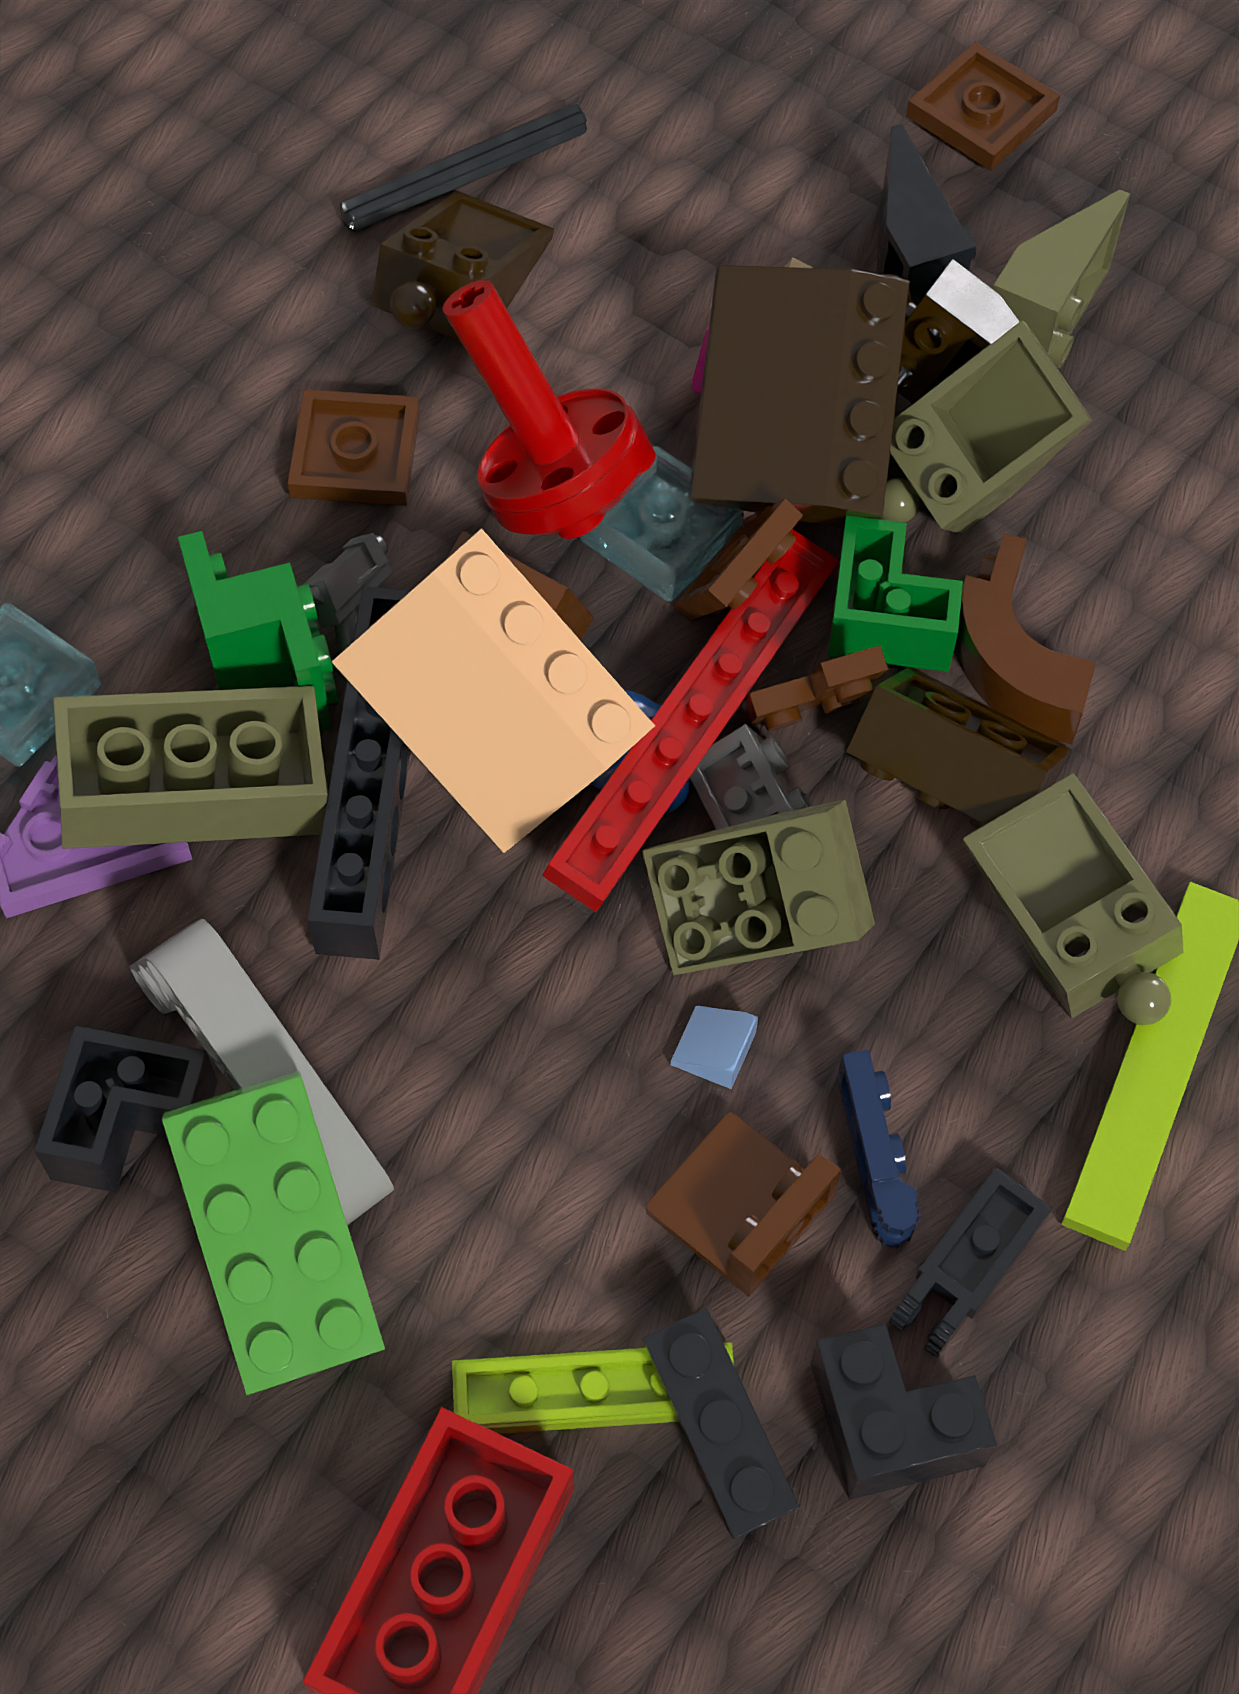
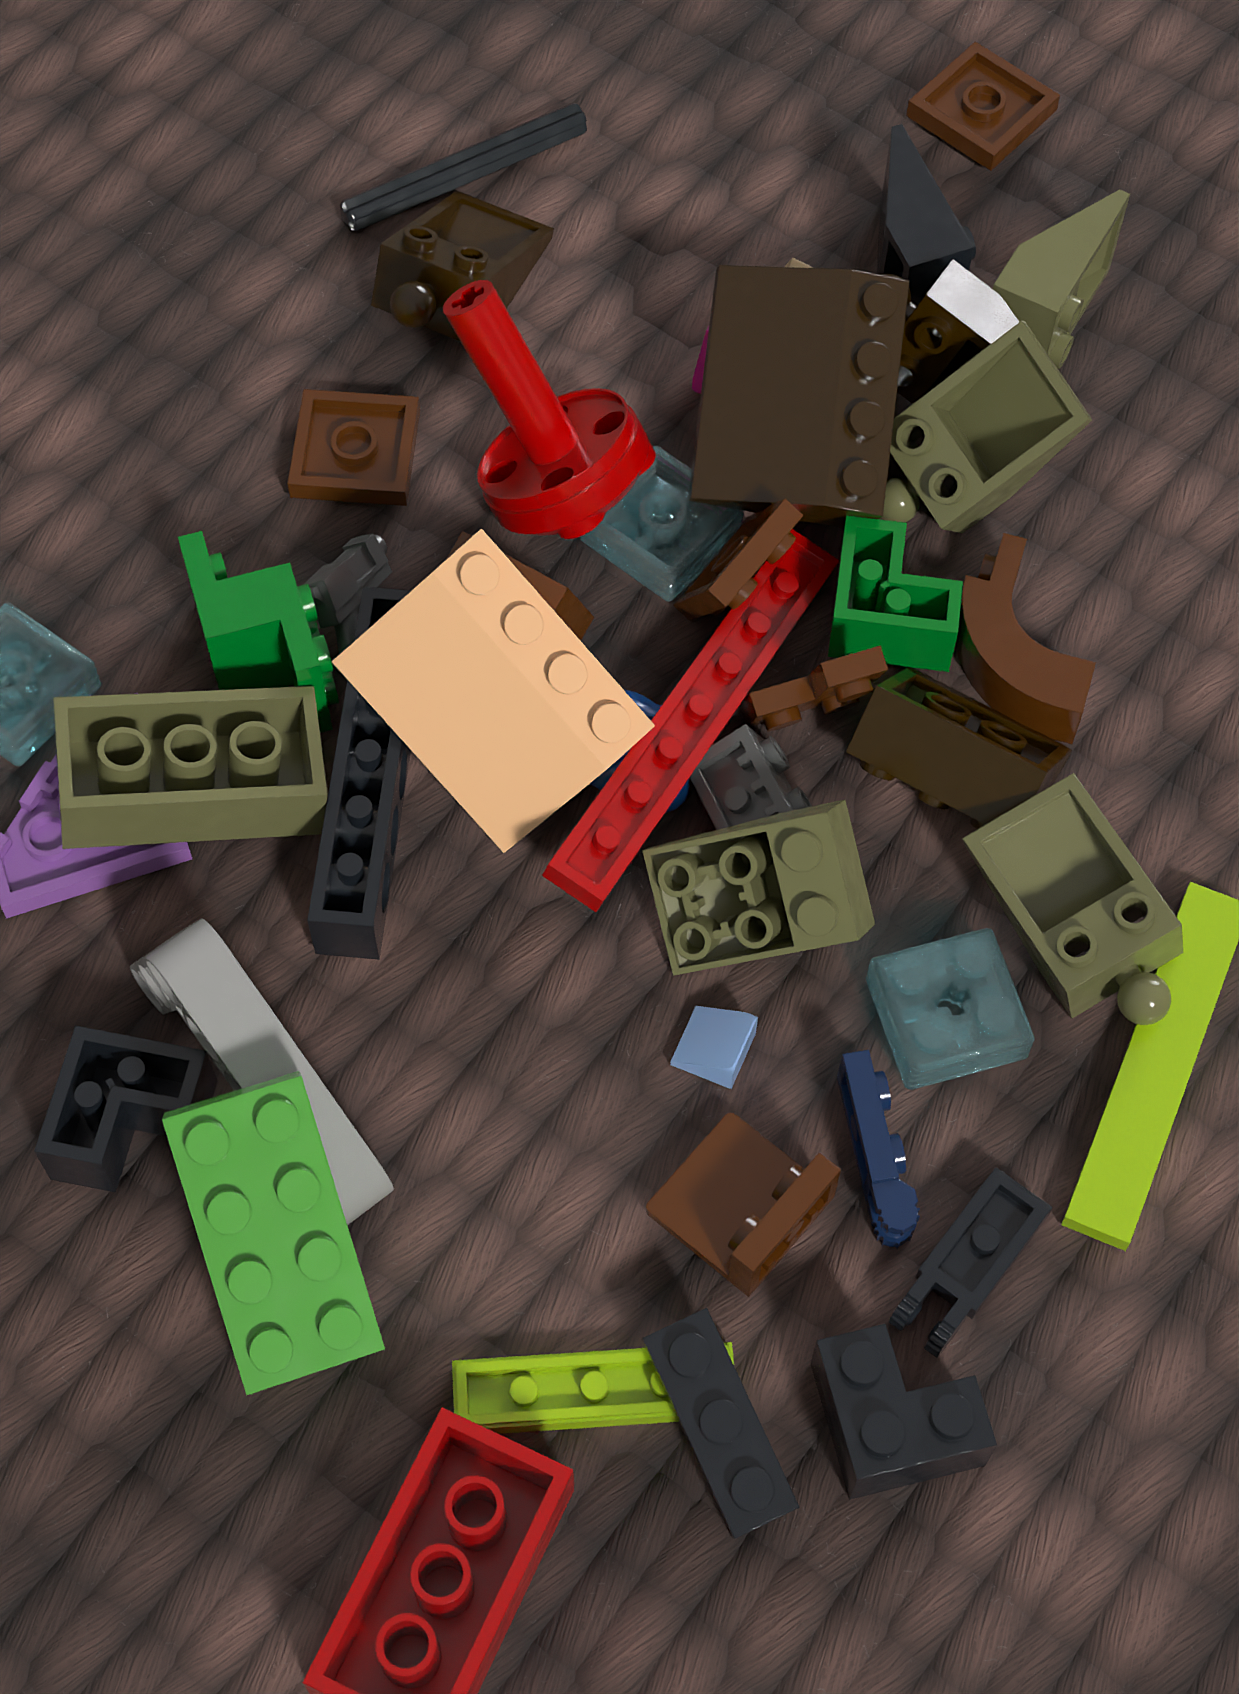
(928, 1039): none -> clear light blue brick

